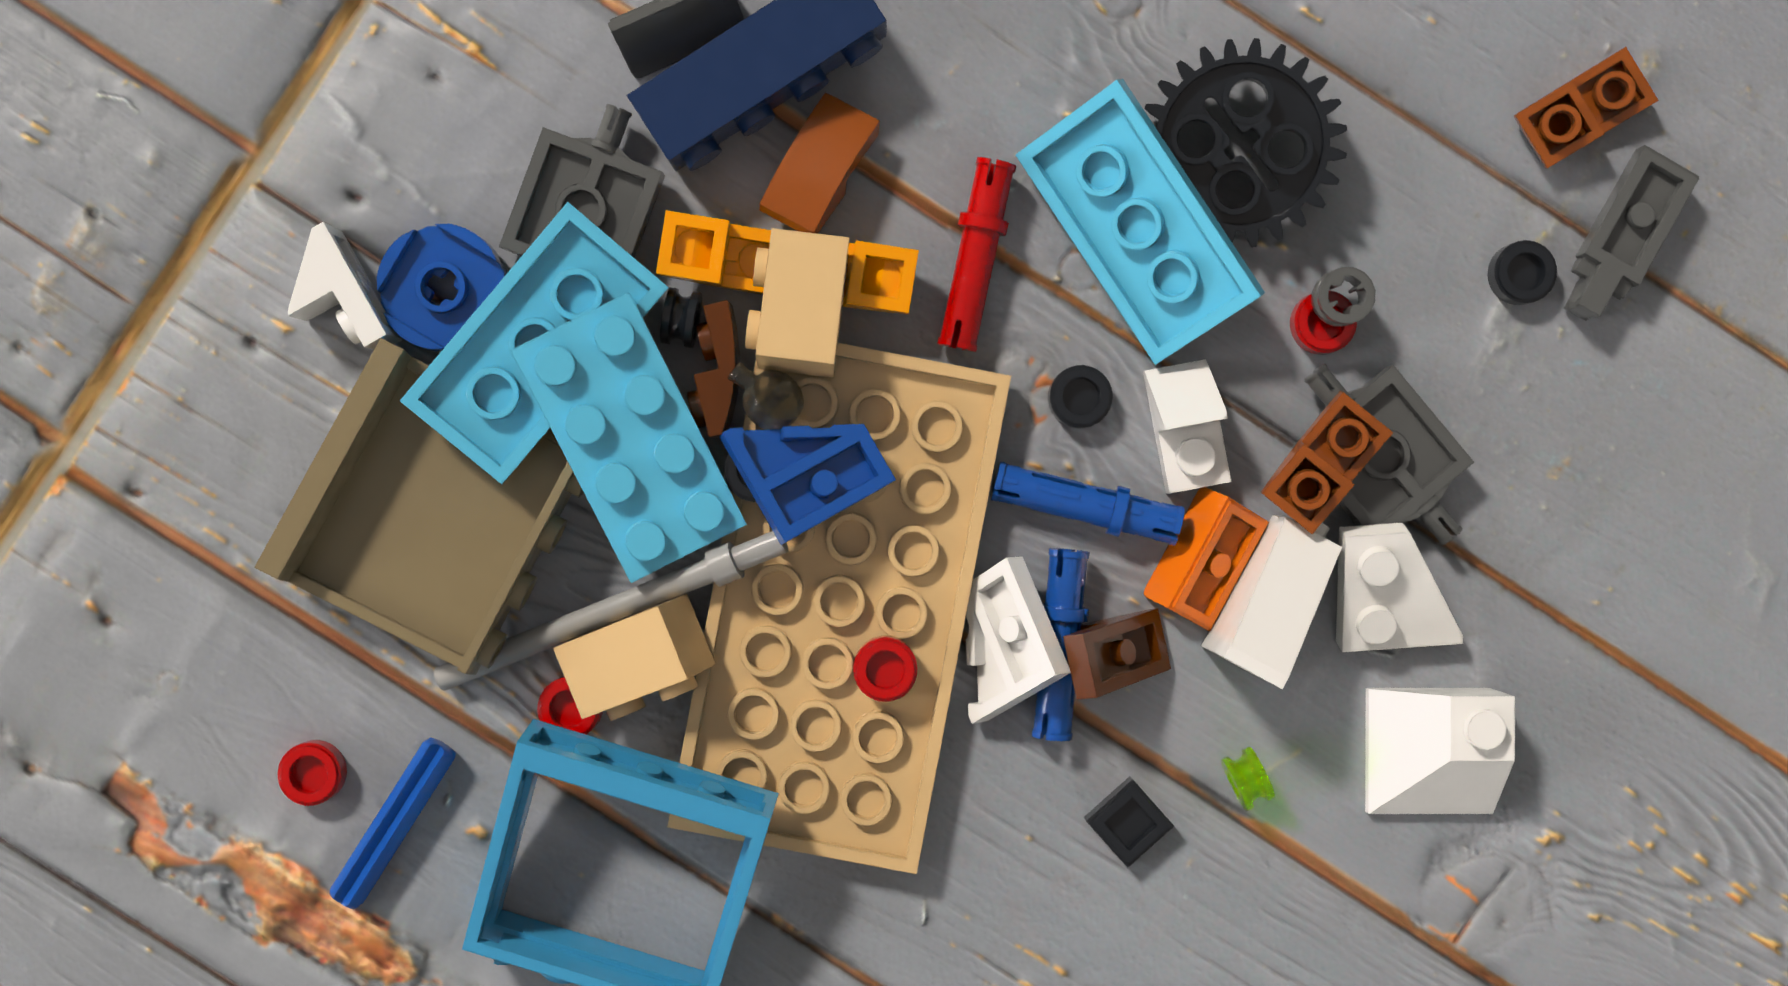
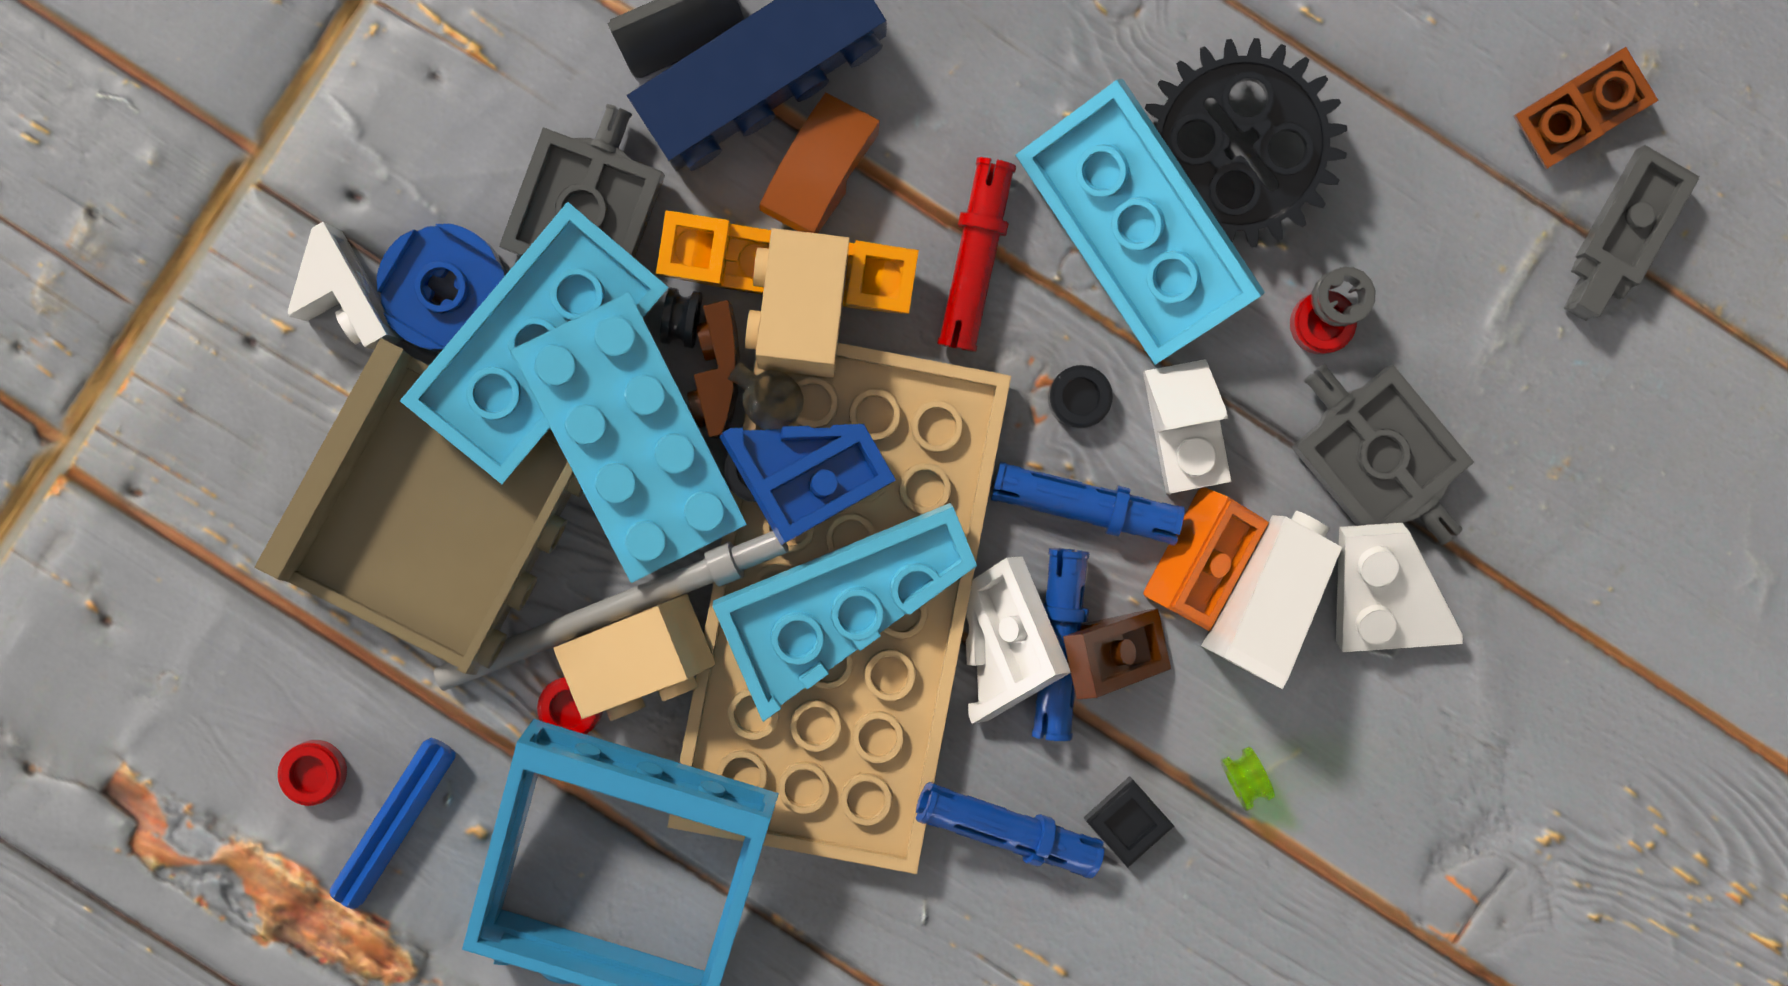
(822, 611): none -> medium azure wing
(885, 668): red tile -> none
(1031, 837): none -> blue pin
(1326, 462): dark orange slope -> none
(1437, 749): white slope -> none
(1522, 272): black tile -> none

